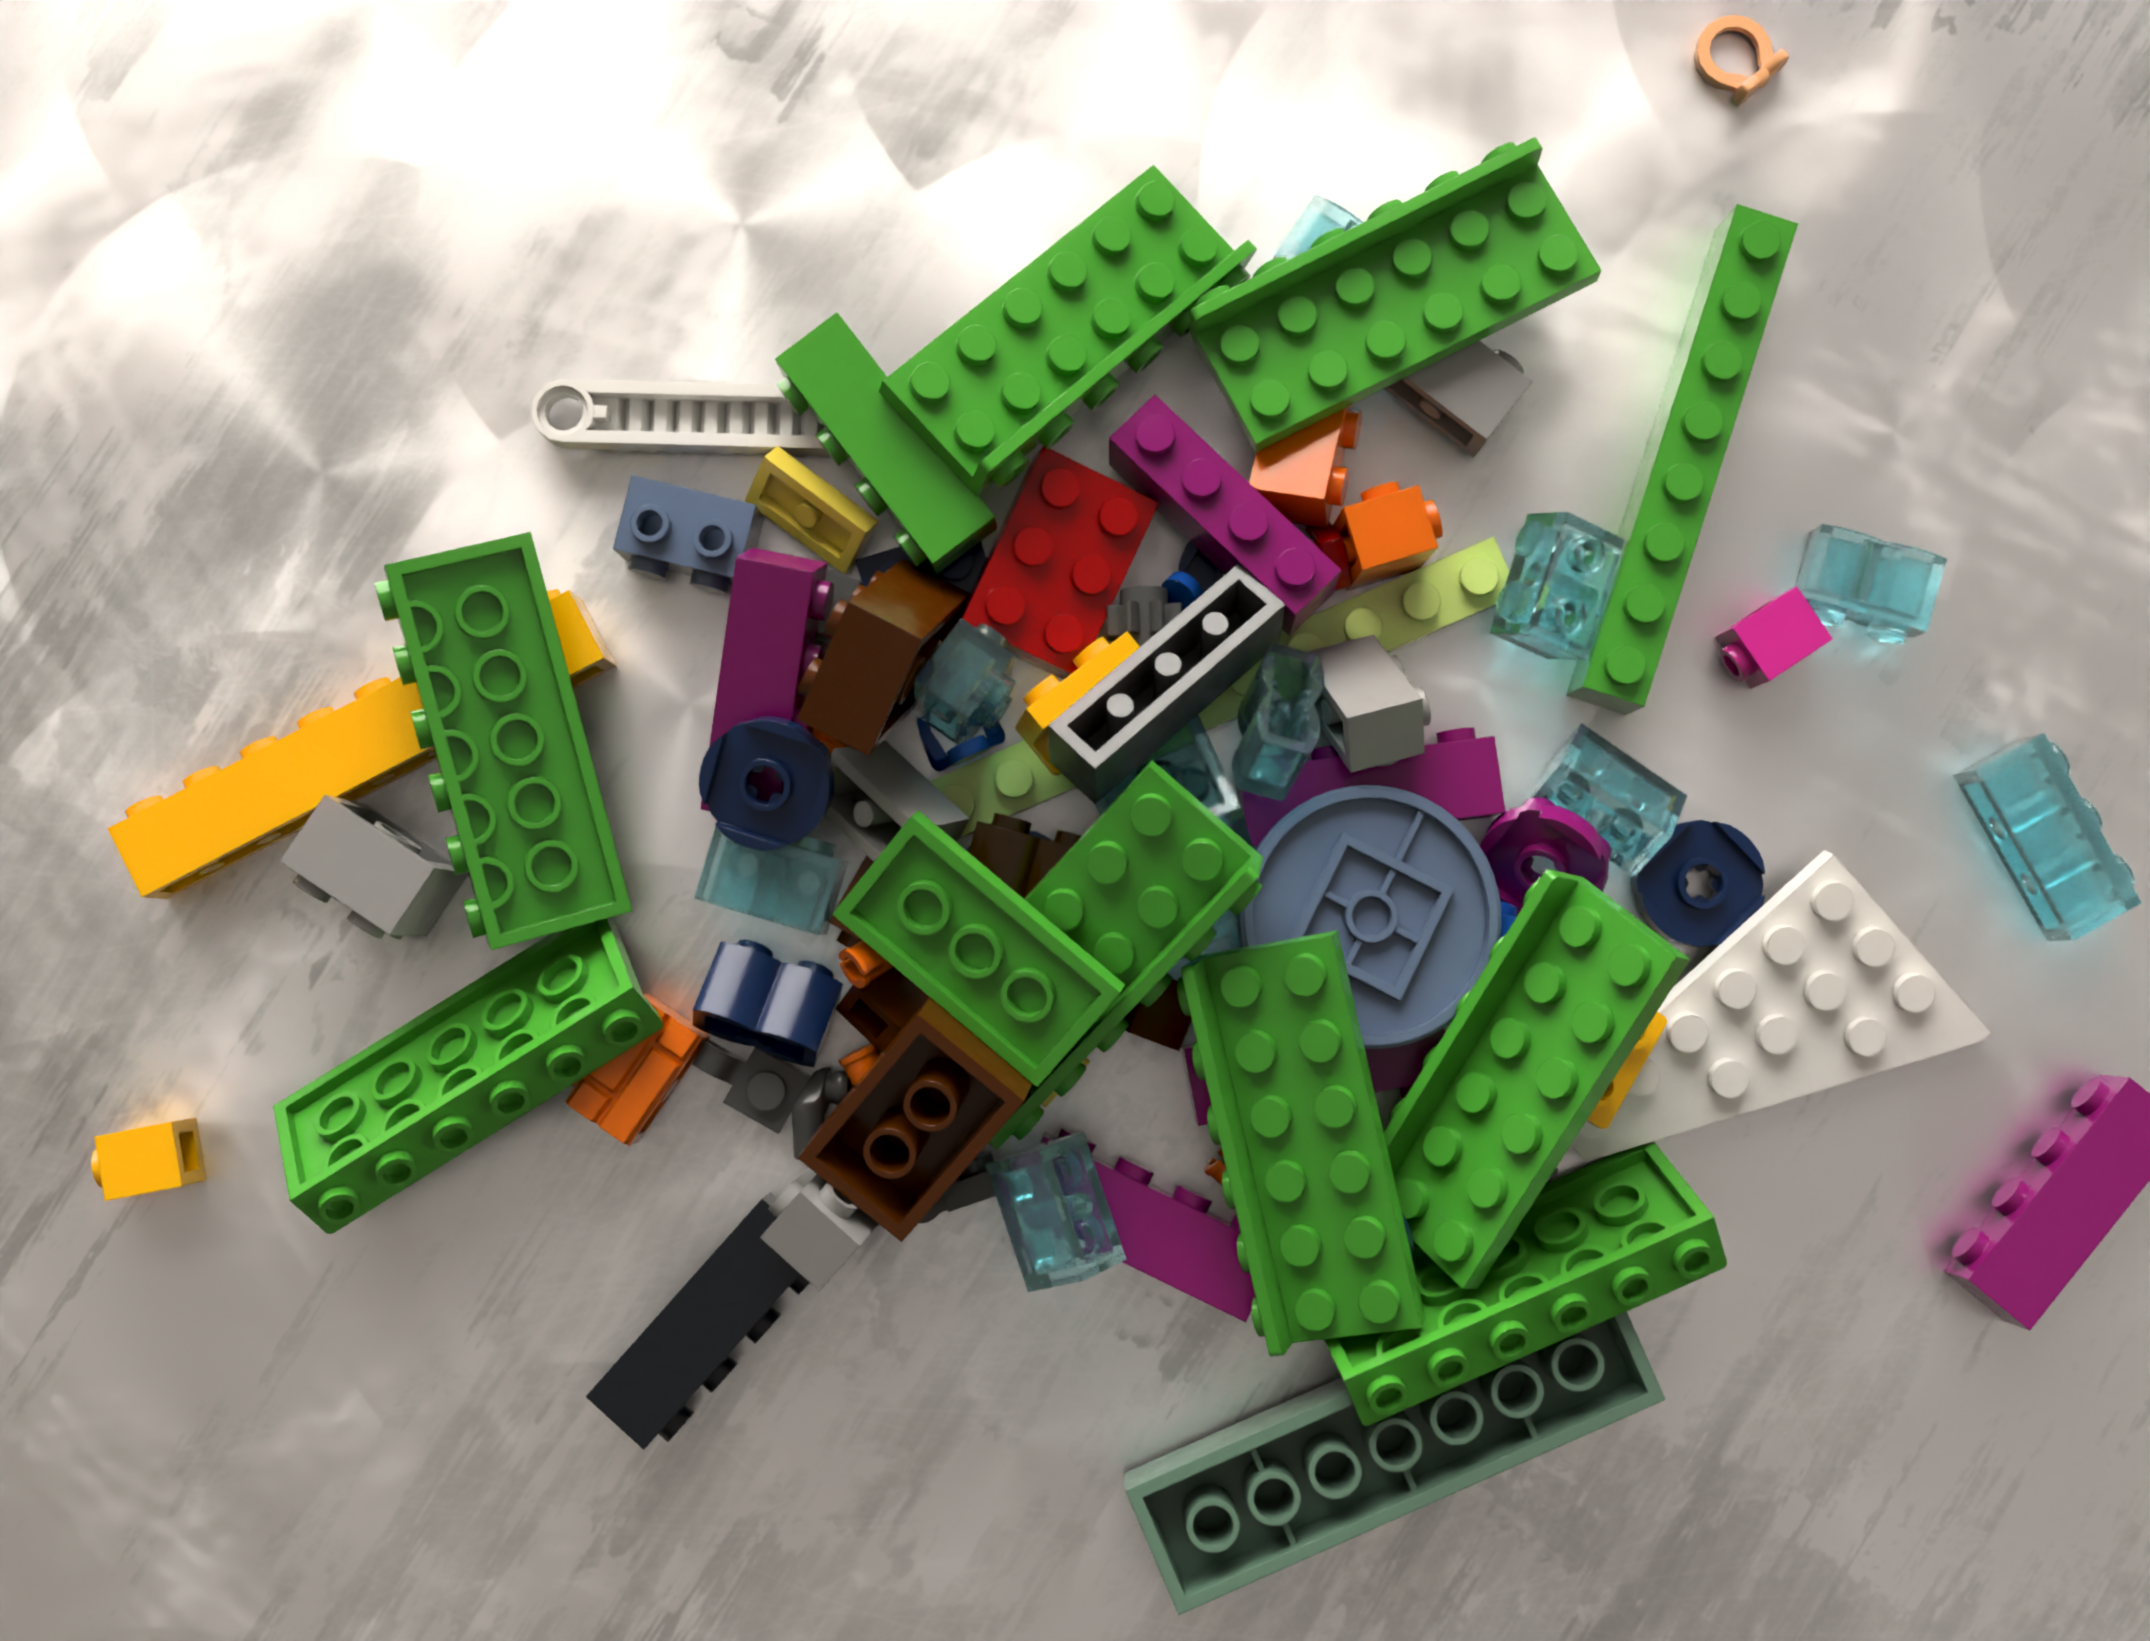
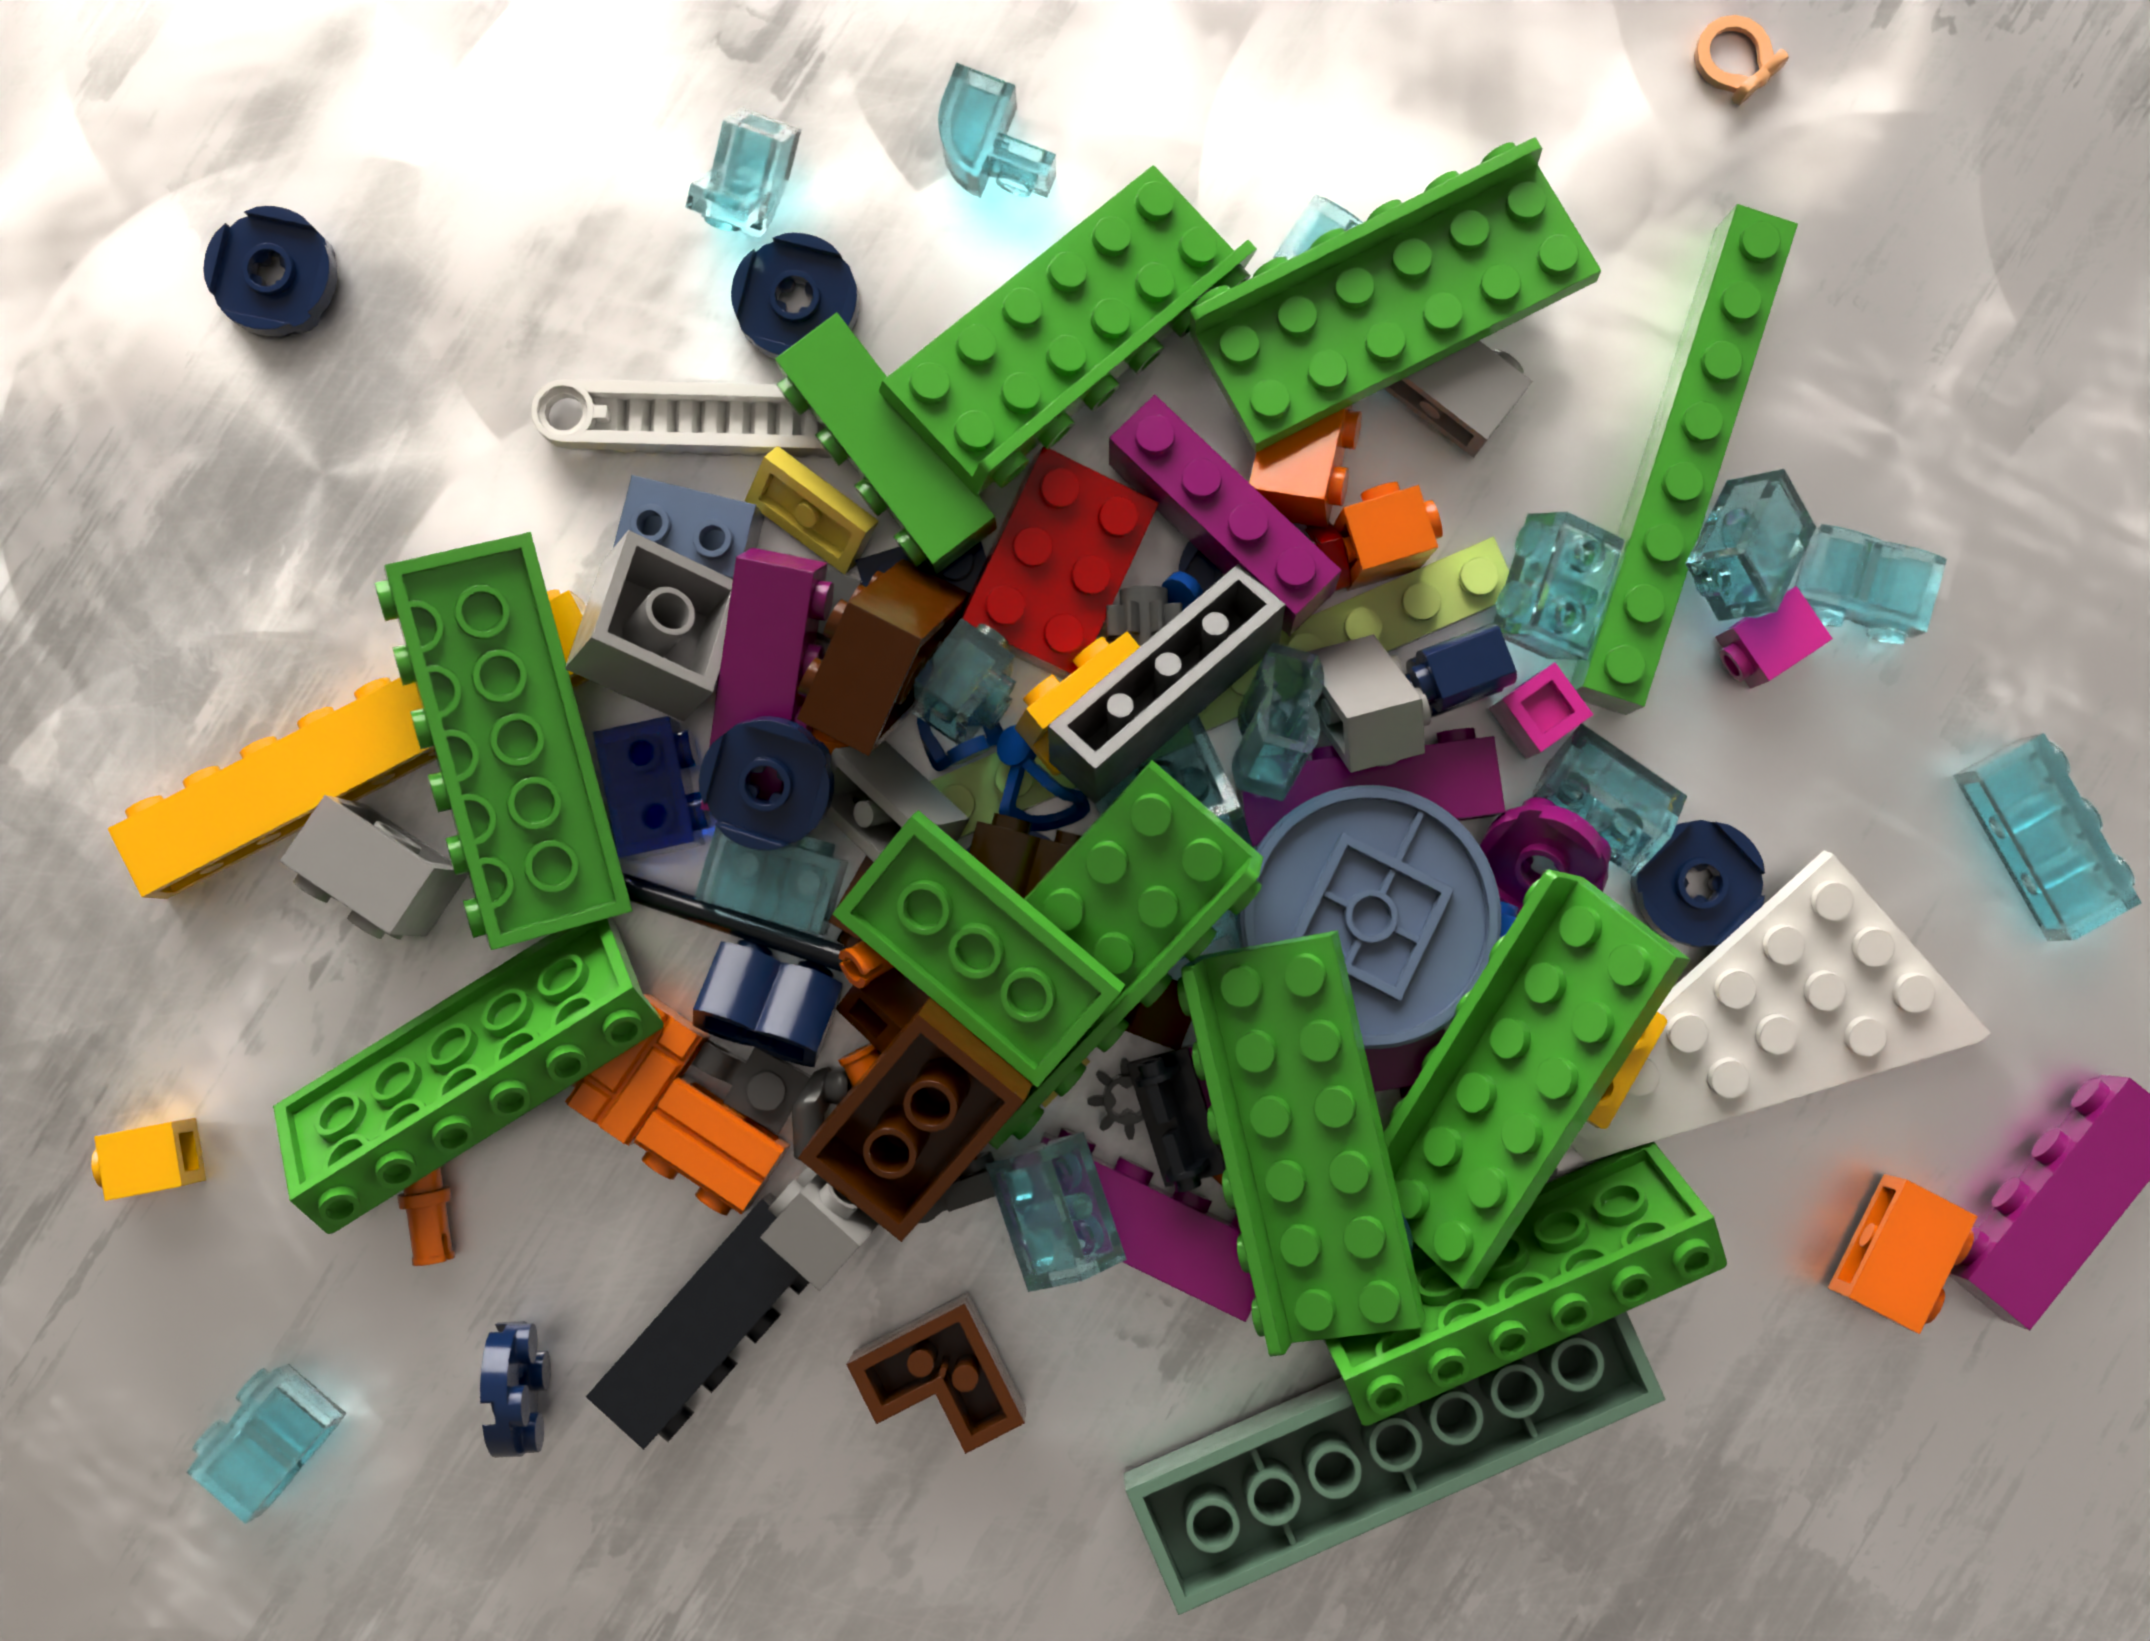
(254, 240): none -> dark blue plate
(265, 1441): none -> clear light blue brick
(428, 1219): none -> orange pin
(511, 1381): none -> dark blue plate
(651, 787): none -> clear blue brick
(653, 627): none -> light grey brick
(710, 1146): none -> orange brick
(734, 922): none -> black bar
(746, 174): none -> clear light blue brick
(776, 269): none -> dark blue plate
(943, 1356): none -> reddish brown brick
(975, 139): none -> clear light blue brick
(1016, 753): none -> blue piece
(1108, 1100): none -> dark grey gear
(1176, 1118): none -> black hinge
(1462, 669): none -> dark blue brick
(1540, 711): none -> dark pink brick
(1751, 546): none -> clear light blue brick
(1904, 1253): none -> orange brick

